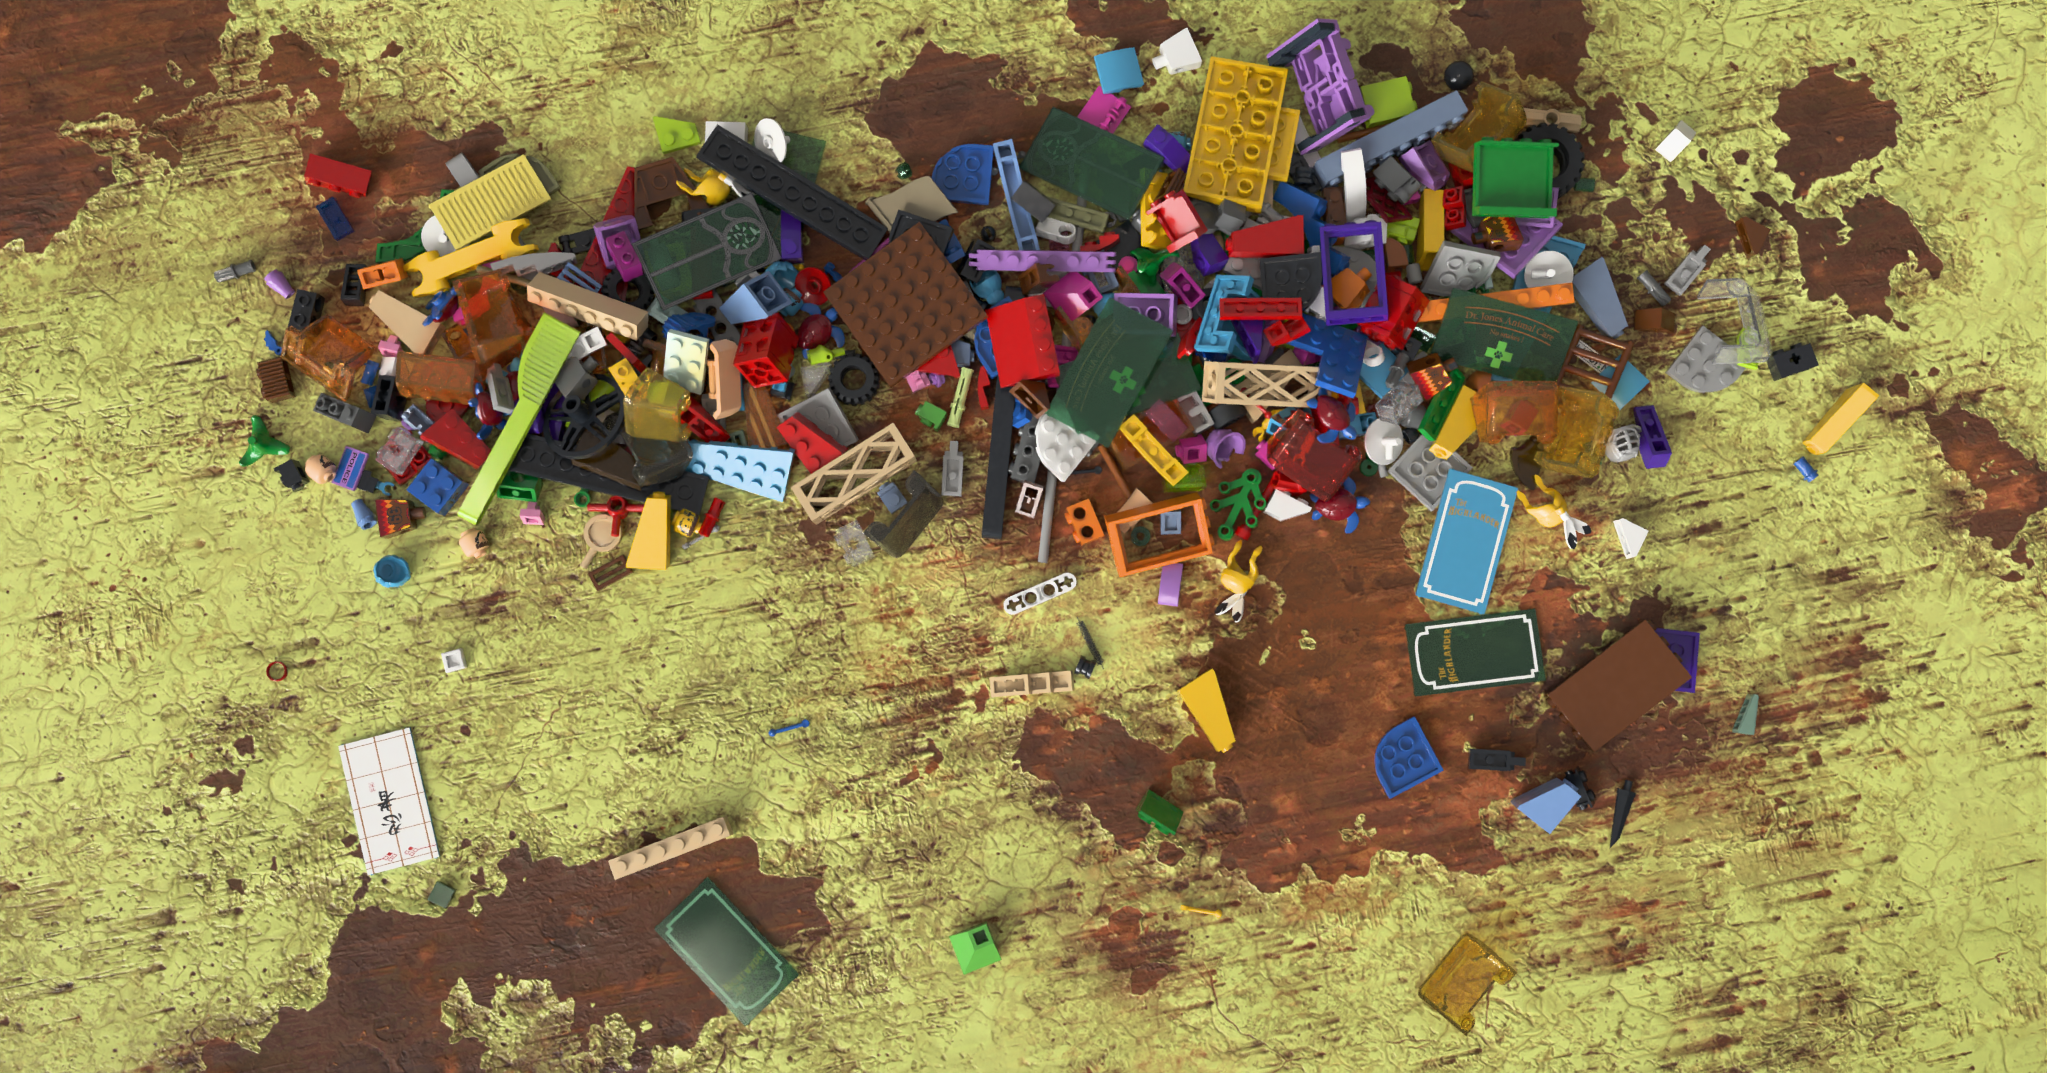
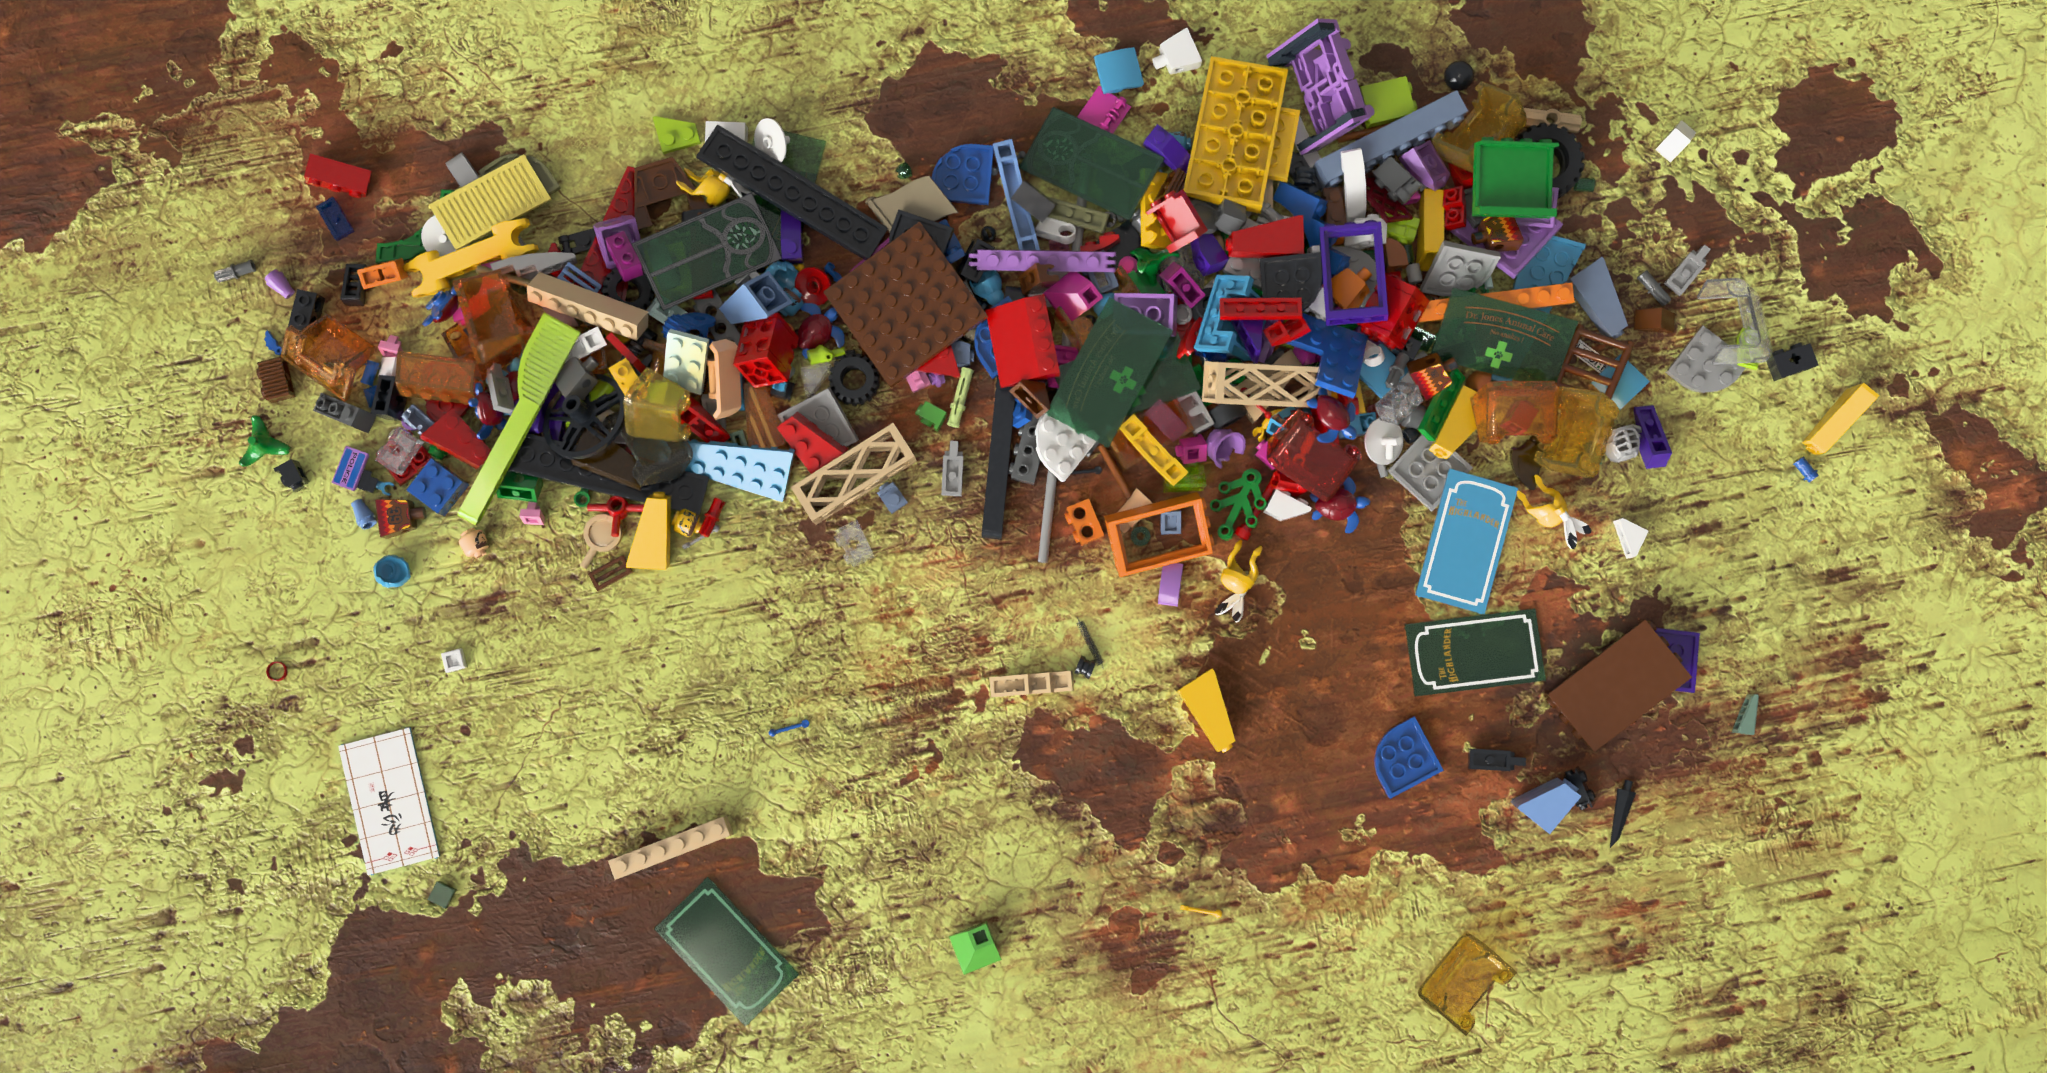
(320, 469): light nougat head -> none
(407, 323): tan slope -> none
(911, 521): clear smoke windscreen -> none
(983, 383): red slope -> none
(1029, 499): slope -> none
(1041, 596): white beam -> none
(1158, 810): green slope -> none
(1368, 462): dark green piece -> none
(1548, 269): white shield -> none
(1751, 235): reddish brown slope -> none

